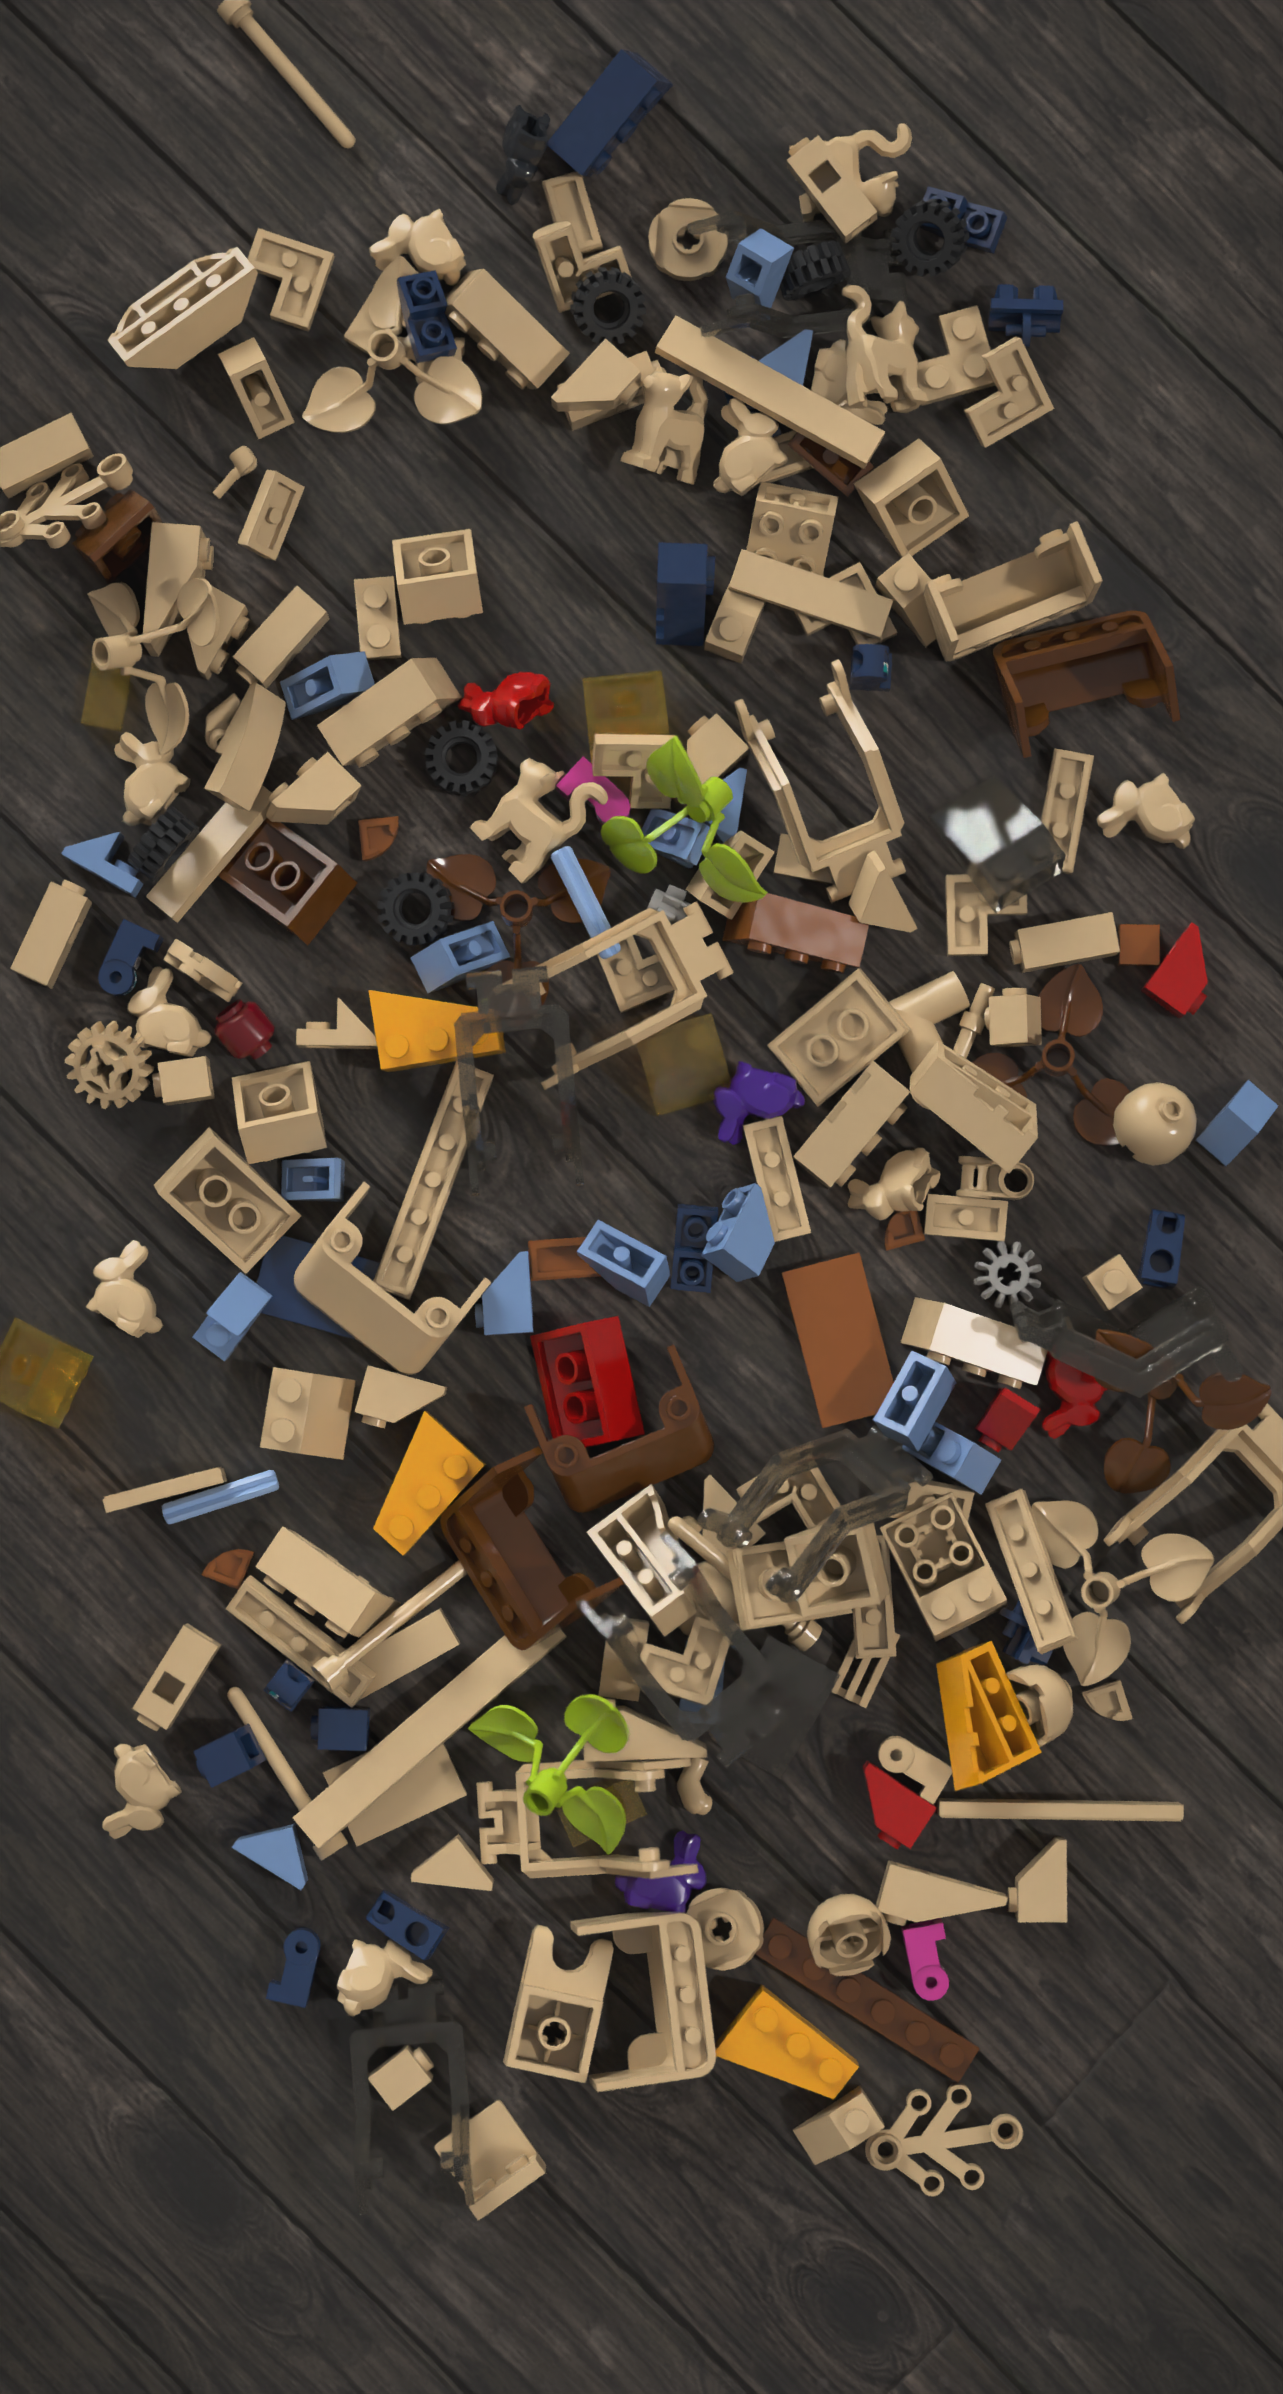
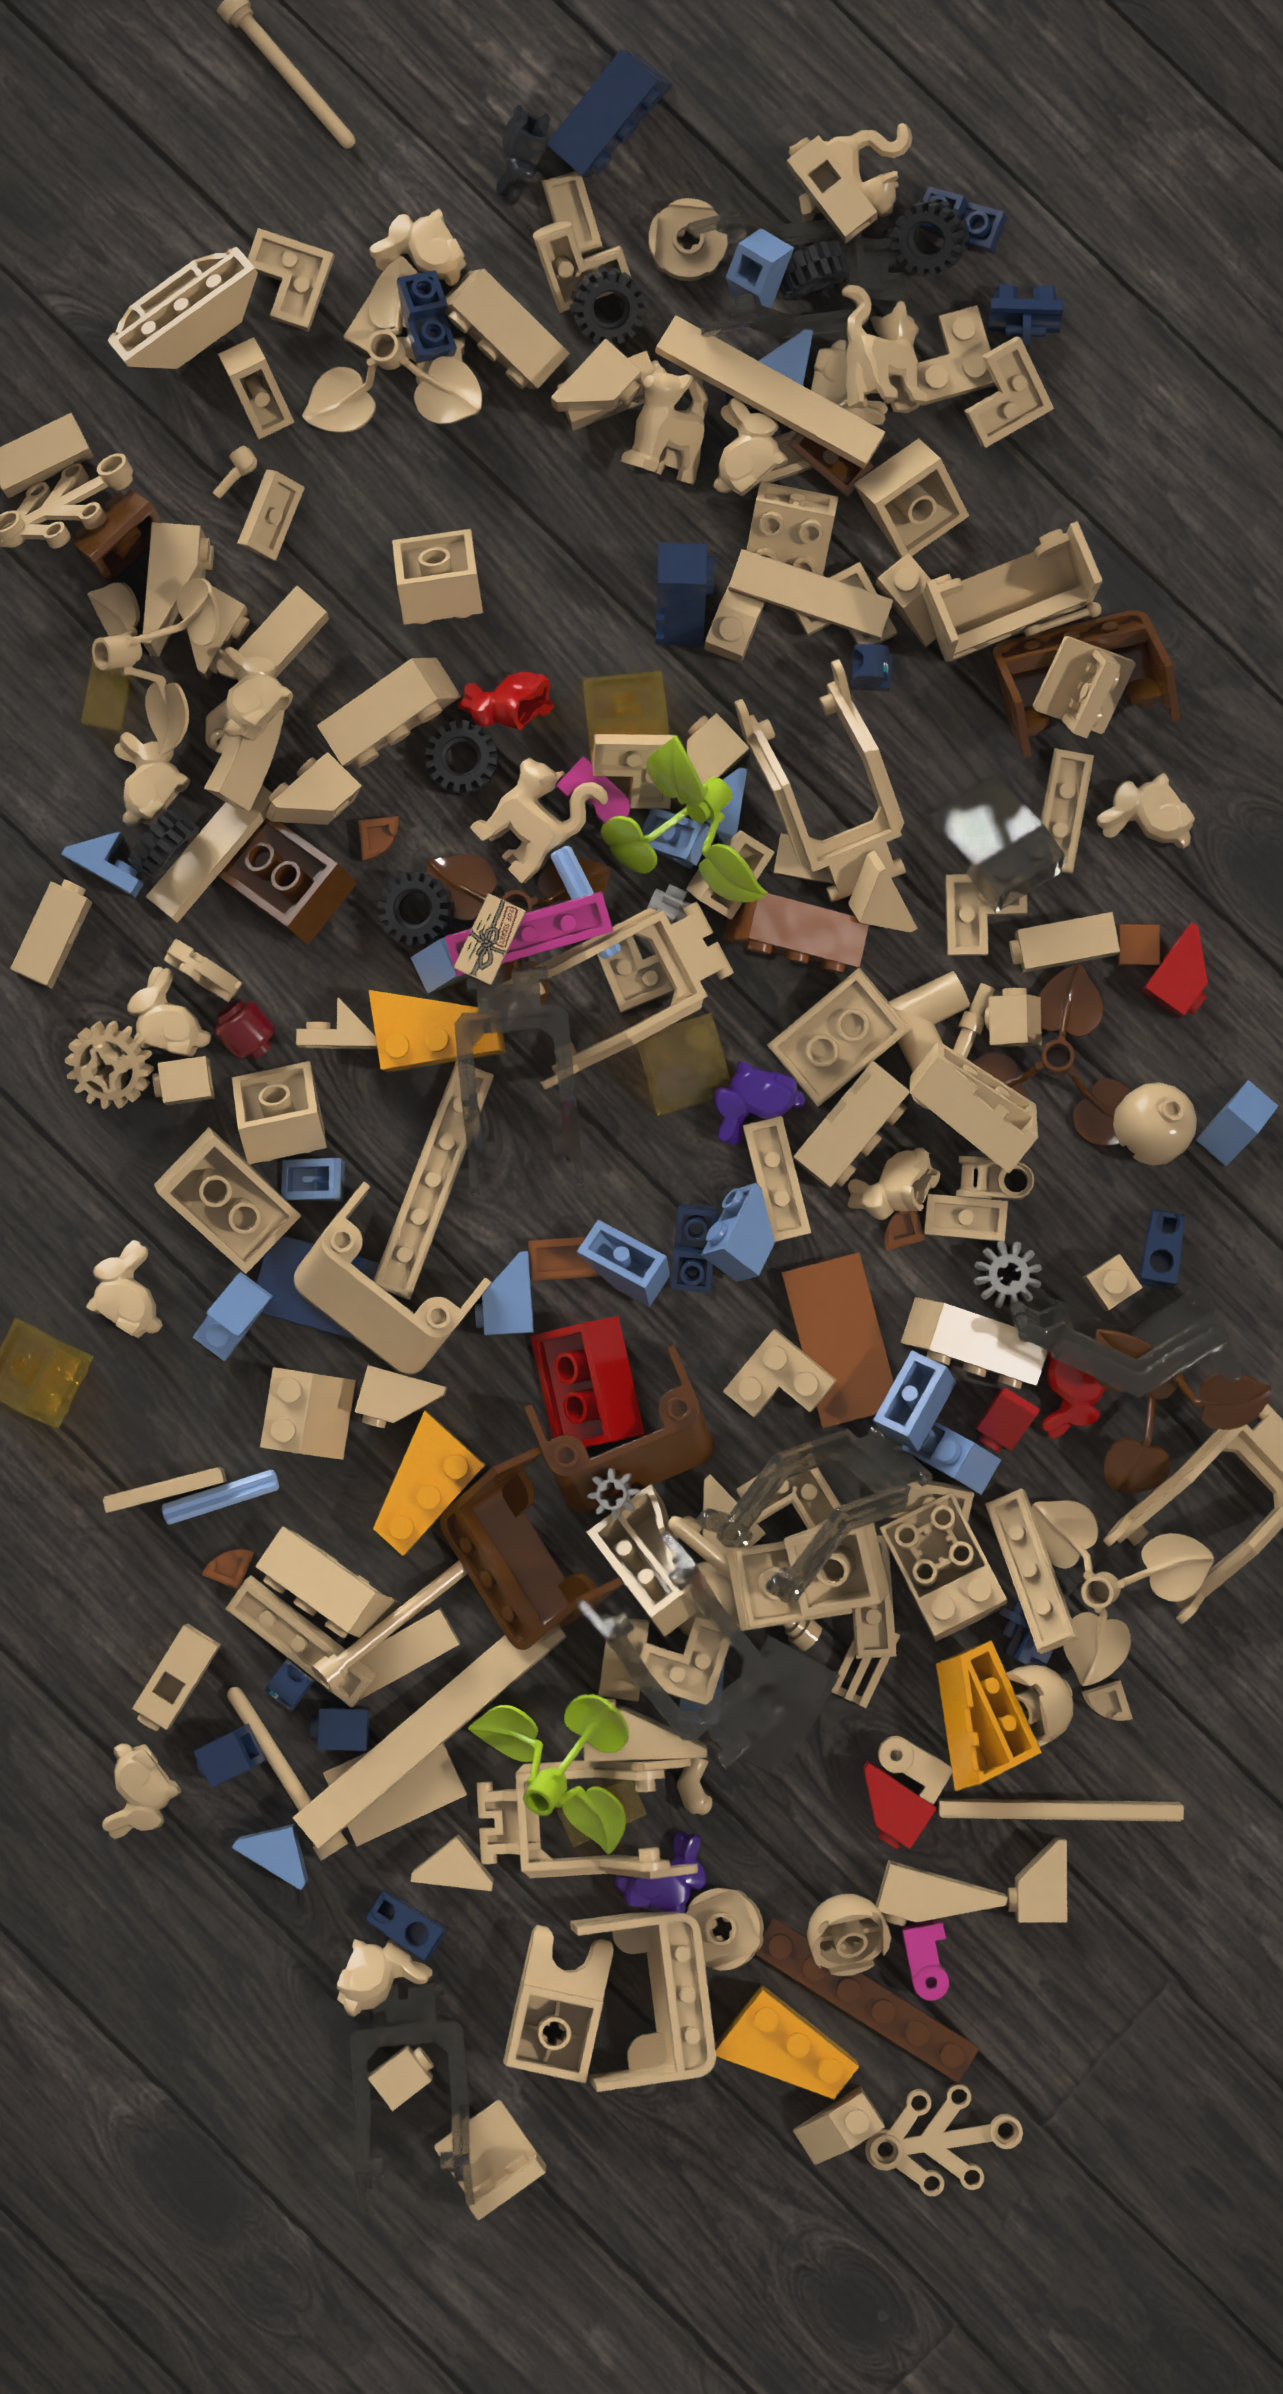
(124, 956): dark blue leg -> none
(256, 695): none -> tan animal
(302, 1955): dark blue leg -> none
(327, 684): medium blue slope -> none
(377, 617): tan plate -> none
(489, 939): none -> tan tile
(549, 928): none -> dark pink plate
(607, 1503): none -> light grey gear
(777, 1366): none -> tan plate
(1083, 686): none -> tan bracket
(1092, 610): none -> tan hinge

